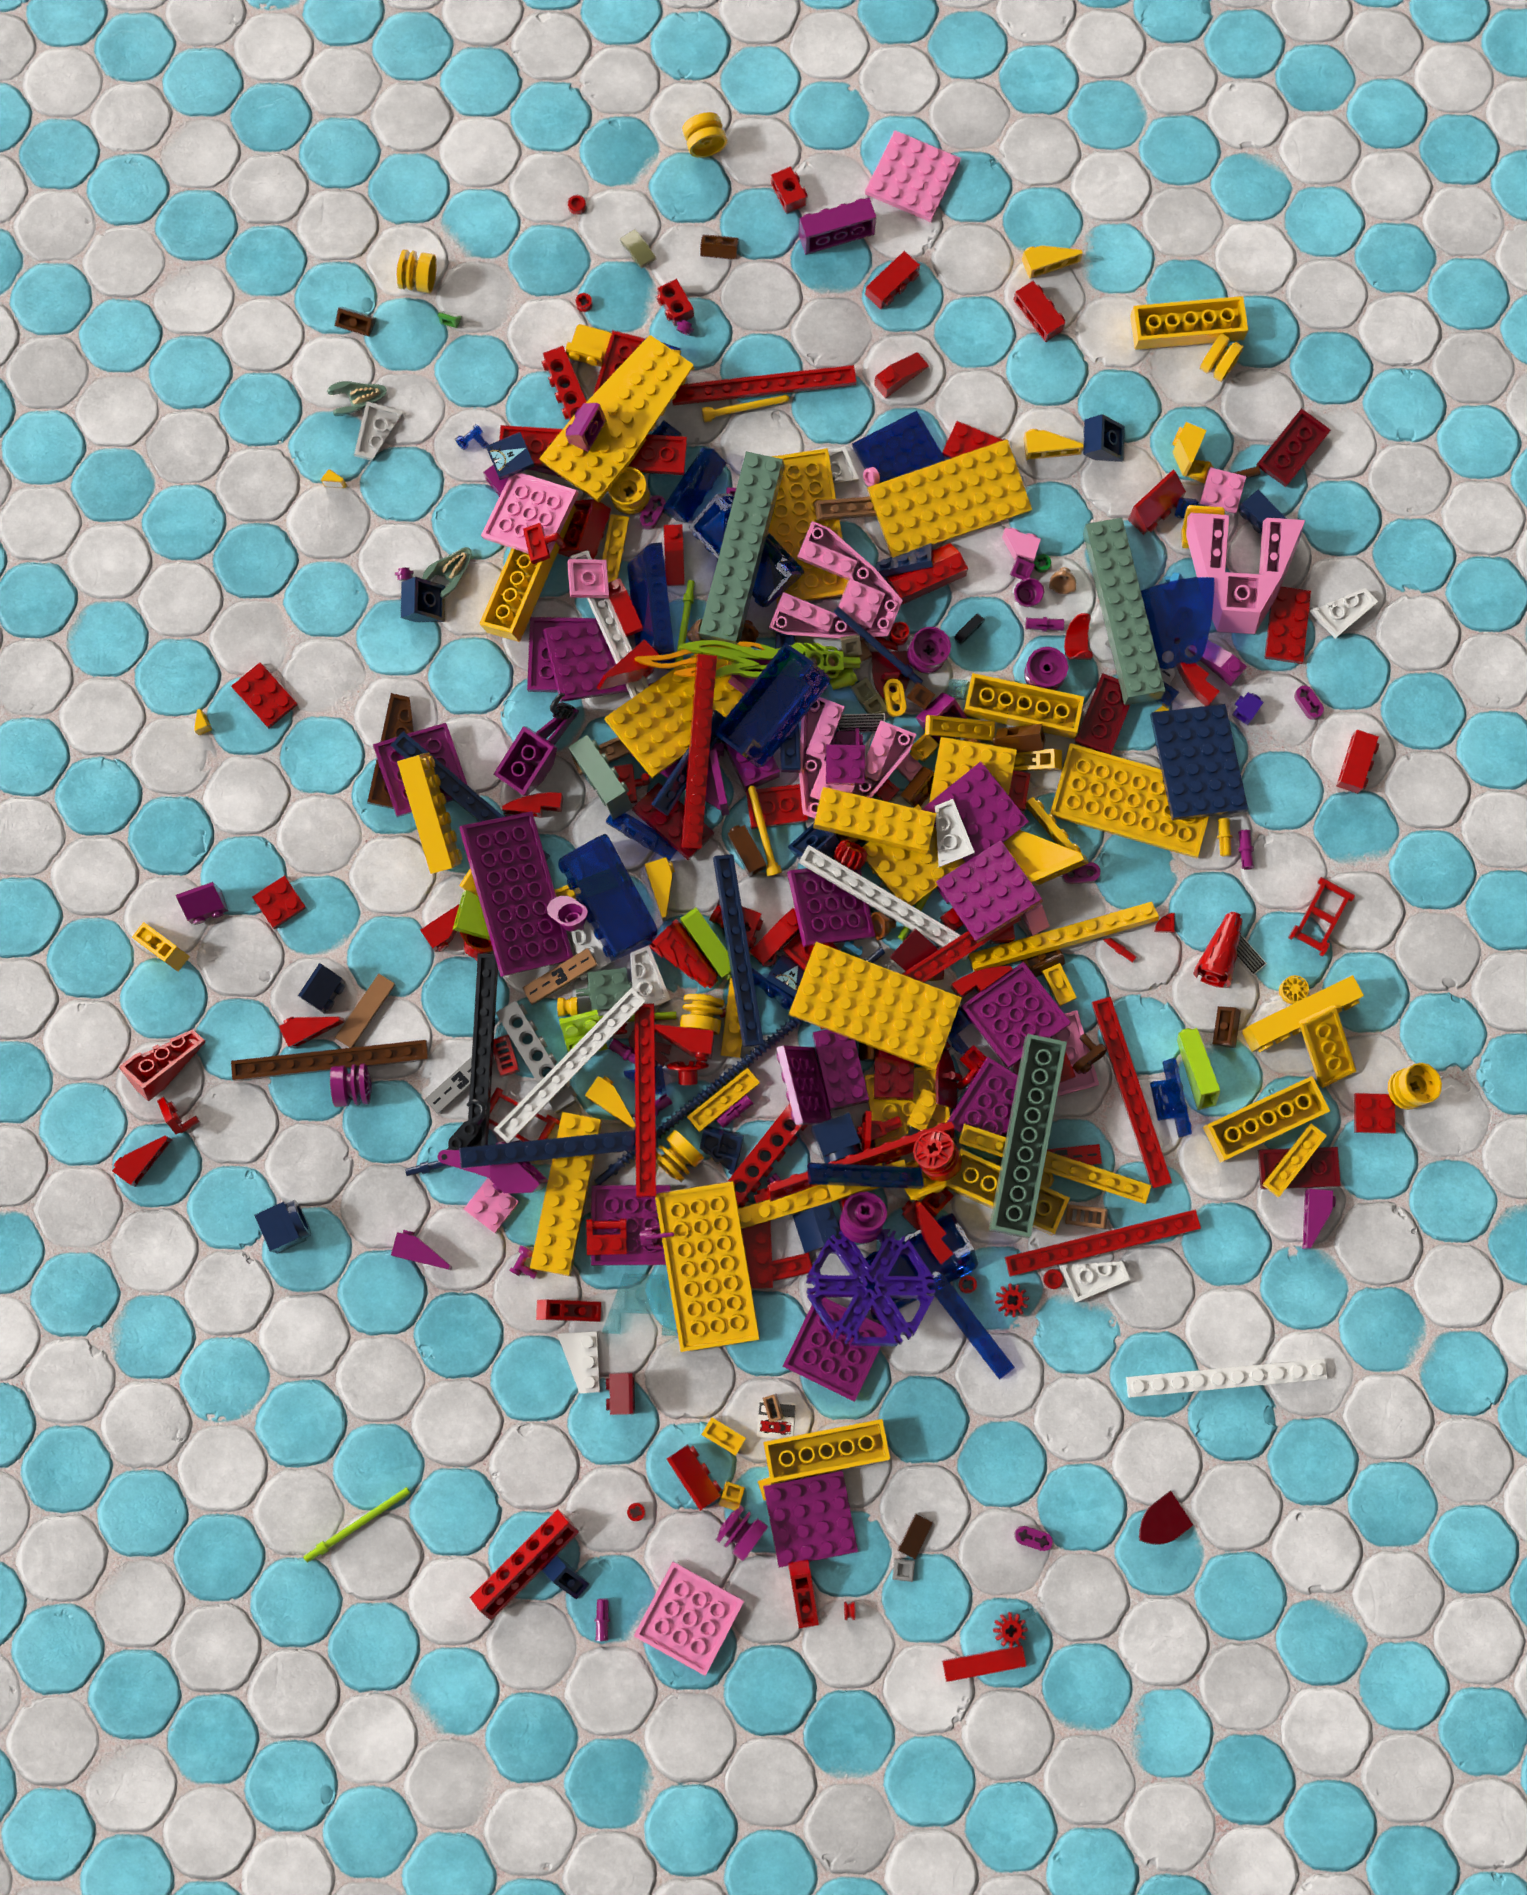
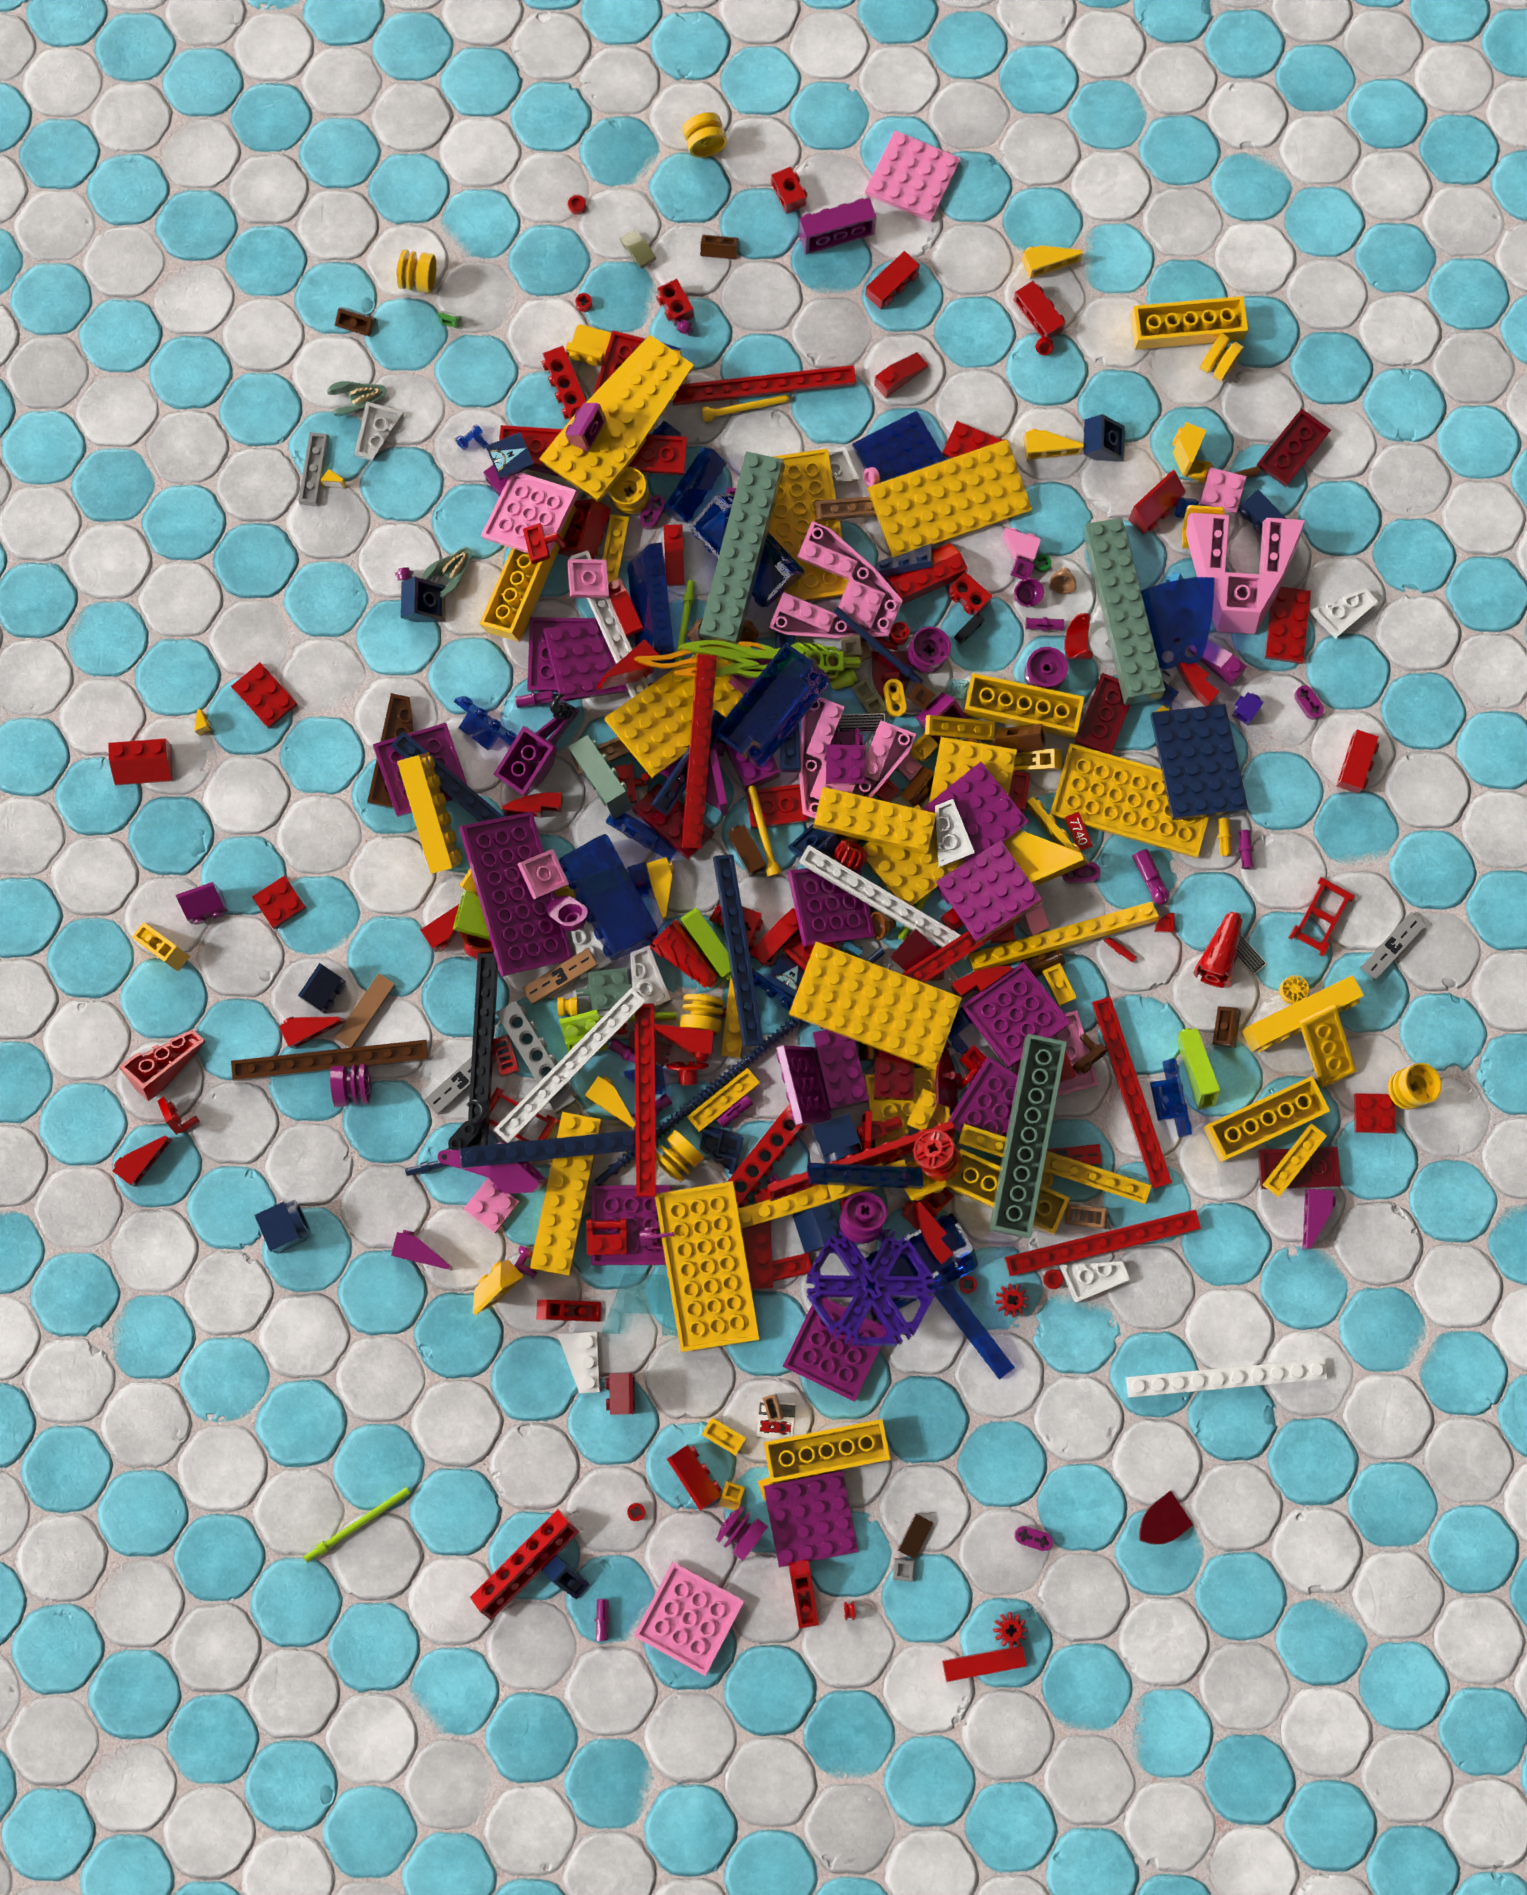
(140, 761): none -> red slope
(313, 469): none -> light grey tile
(481, 726): none -> clear blue bracket
(495, 1285): none -> yellow slope
(534, 699): none -> magenta axle
(543, 874): none -> bright pink plate
(640, 878): none -> clear blue slope
(974, 591): none -> red brick
(1044, 345): none -> red plate
(1078, 831): none -> red sticker
(1151, 876): none -> magenta piece
(1392, 946): none -> light grey tile

